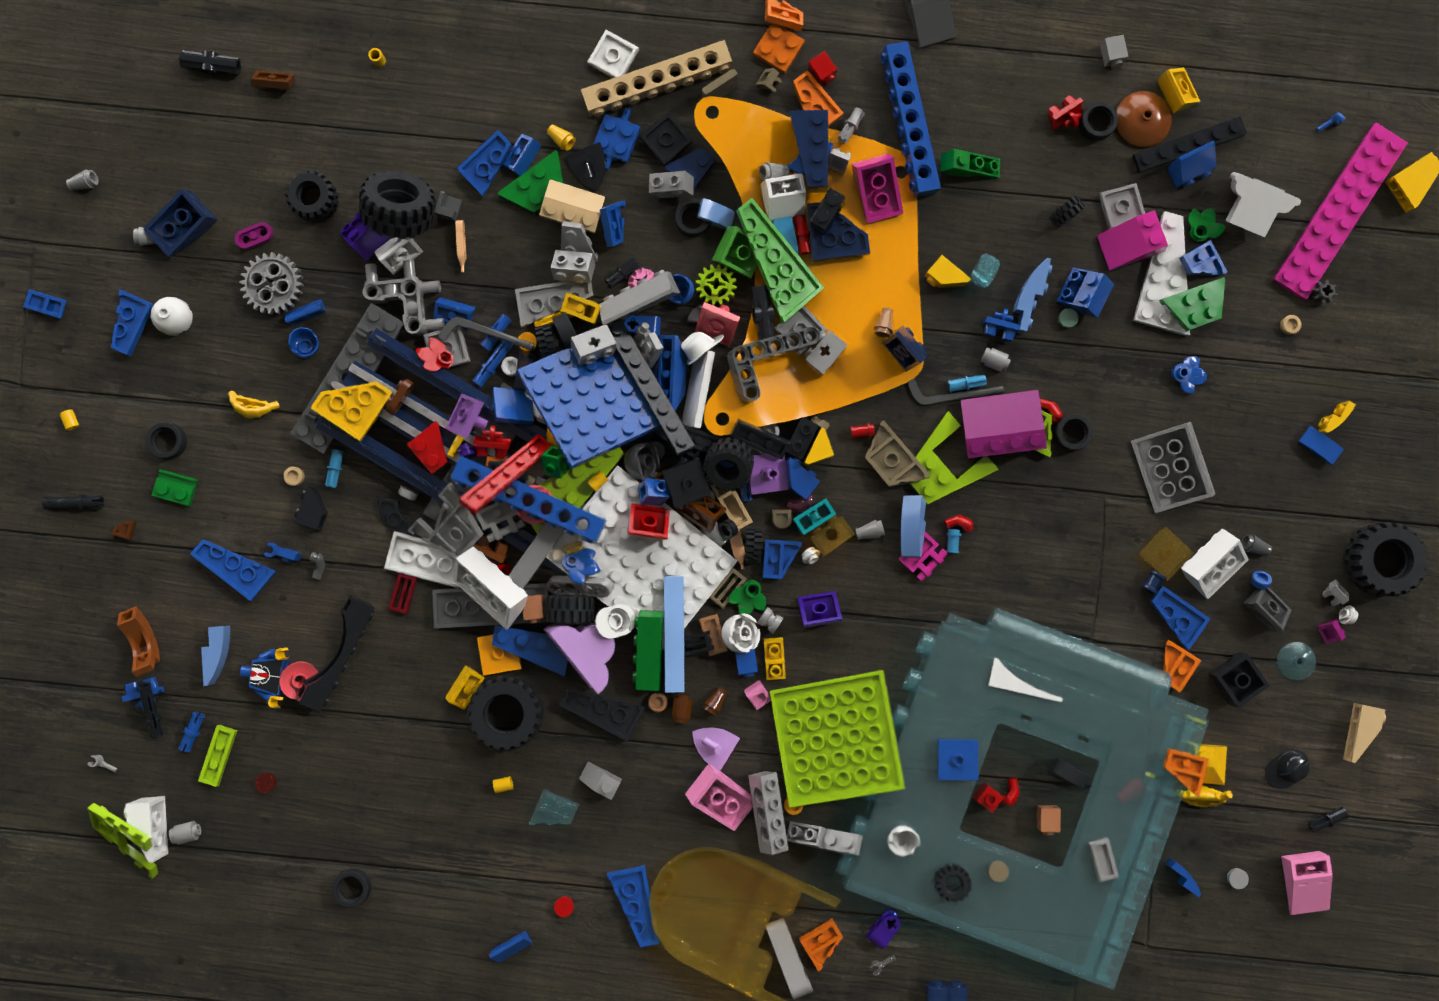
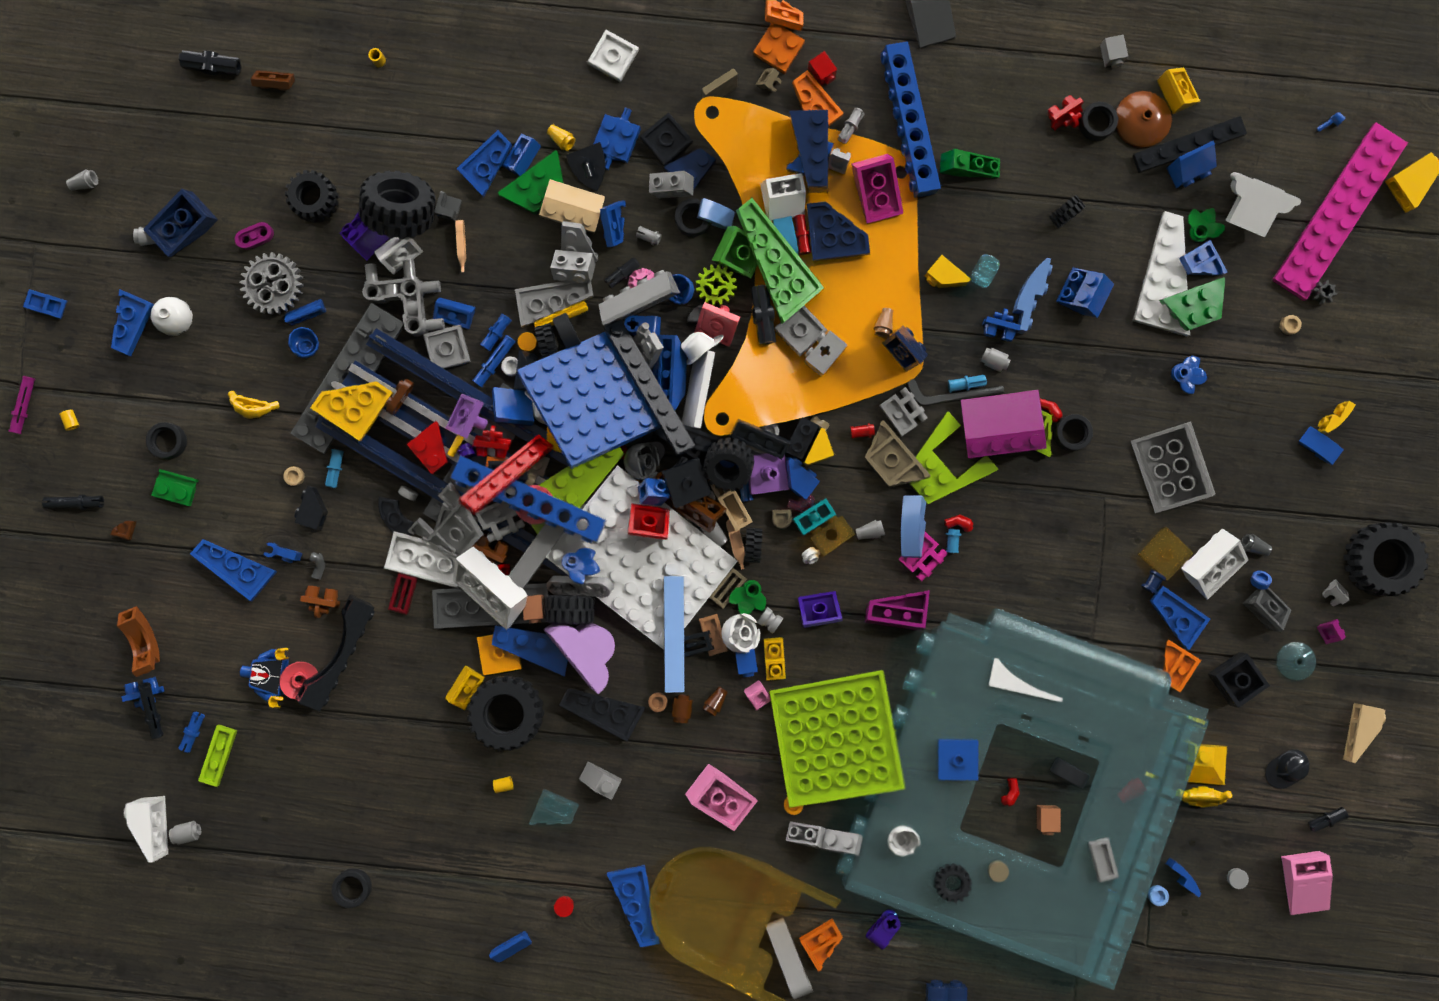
(14, 426): none -> magenta pin
(100, 762): light grey hand -> none
(117, 831): lime wing -> none
(215, 654): medium blue slope -> none
(265, 782): clear red tile -> none
(329, 599): none -> dark orange hips
(433, 356): plate -> none
(458, 321): dark grey piece -> none
(554, 463): green brick -> none
(573, 547): clear yellow tile -> none
(581, 307): yellow slope -> none
(593, 345): light grey brick -> none
(597, 480): yellow hinge -> none
(615, 621): white piece -> none
(645, 76): tan brick -> none
(649, 650): green brick -> none
(650, 236): none -> light grey pin
(714, 745): lavender shield -> none
(728, 528): black tile -> none
(765, 352): dark grey beam -> none
(768, 812): light grey brick -> none
(772, 170): light grey cone -> none
(778, 557): blue wing -> none
(827, 211): black brick -> none
(881, 964): clear hand -> none
(898, 414): none -> light grey plate
(901, 611): none -> magenta wedge
(988, 797): red brick -> none
(1068, 318): sand green tile -> none
(1121, 204): light grey tile -> none
(1132, 241): dark pink slope -> none
(1158, 895): none -> light blue tile
(1186, 768): orange wing -> none
(1348, 615): white plate -> none

